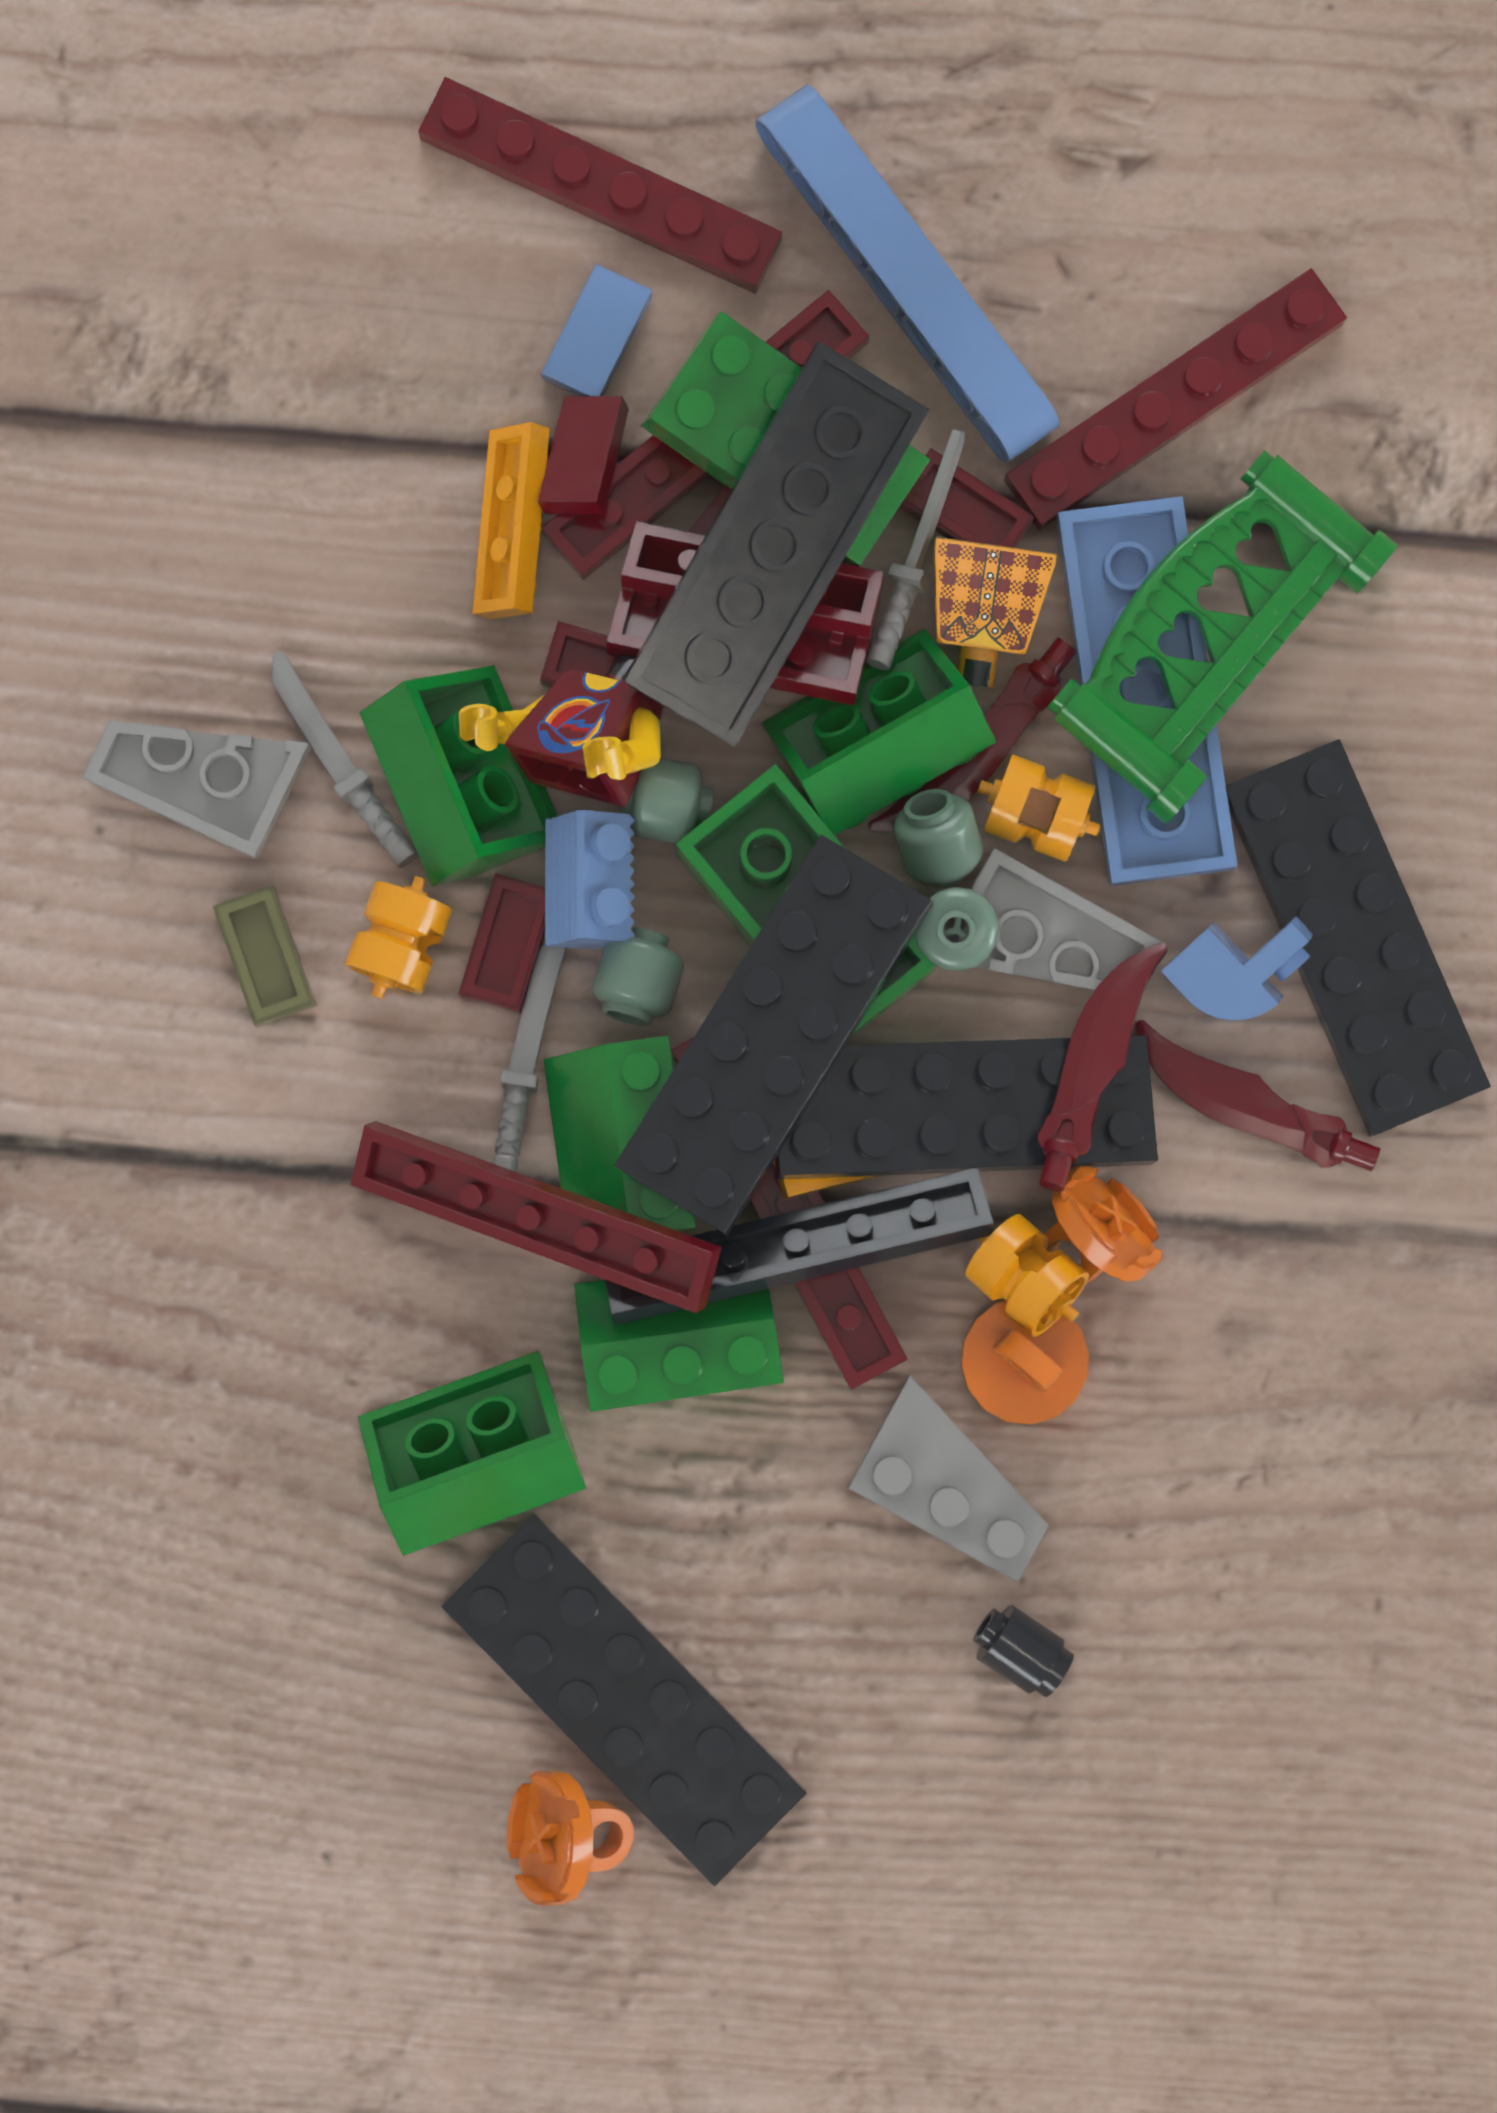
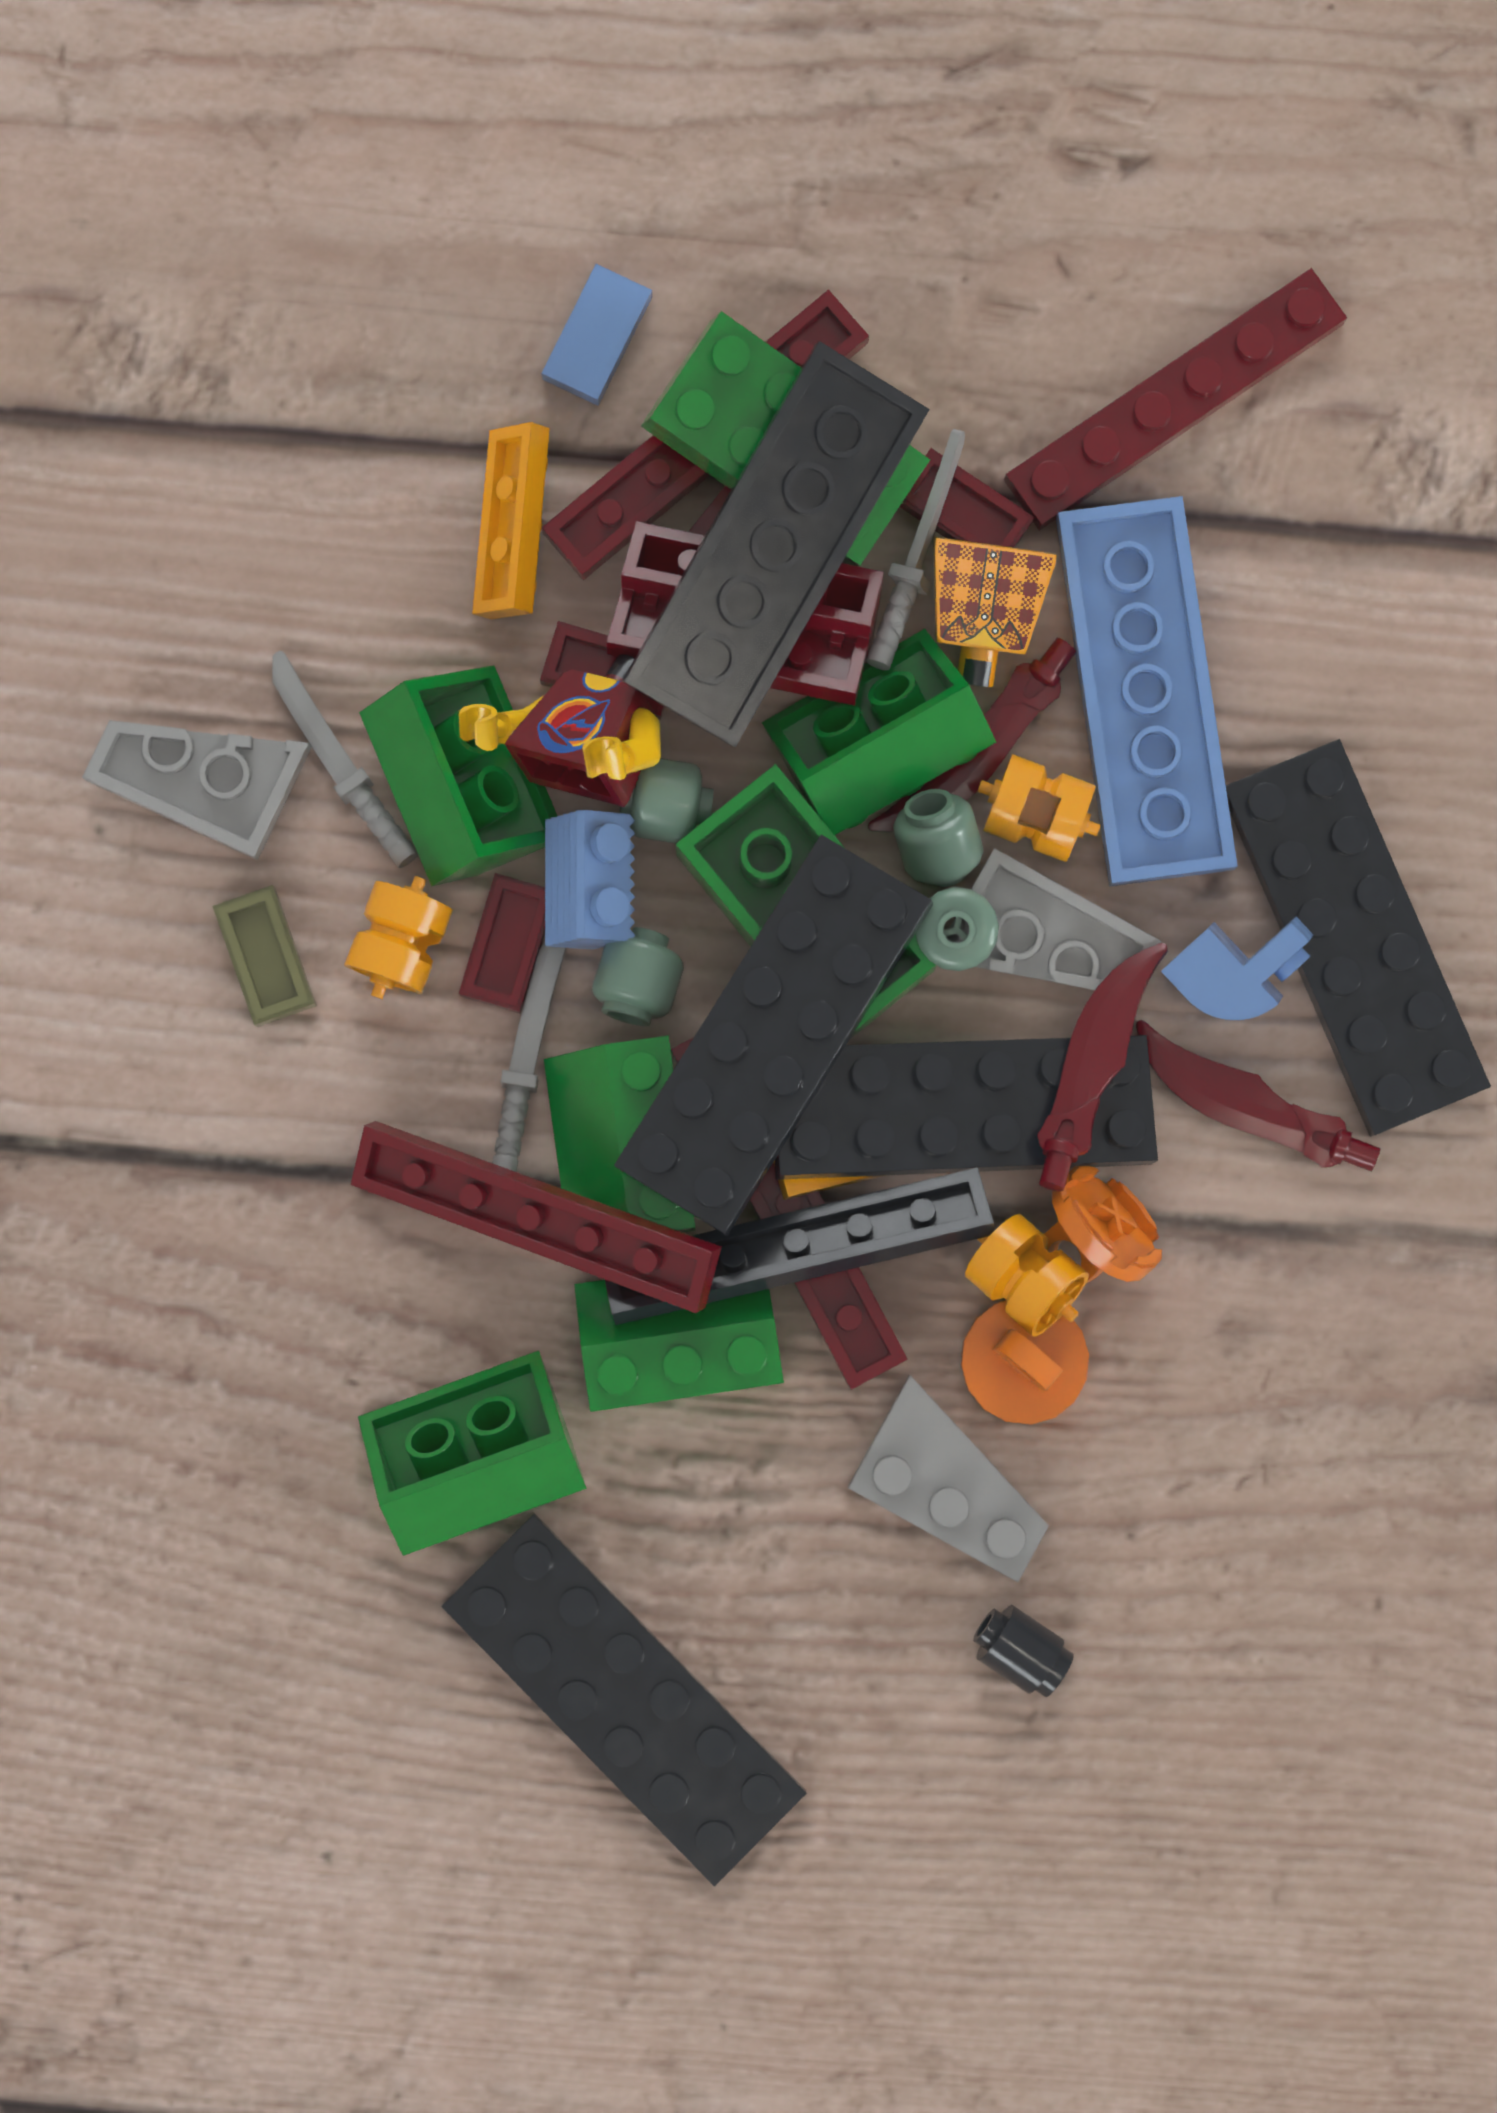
(554, 1834): orange tile -> none
(583, 455): dark red tile -> none
(600, 185): dark red plate -> none
(907, 273): medium blue beam -> none
(1153, 743): green piece -> none

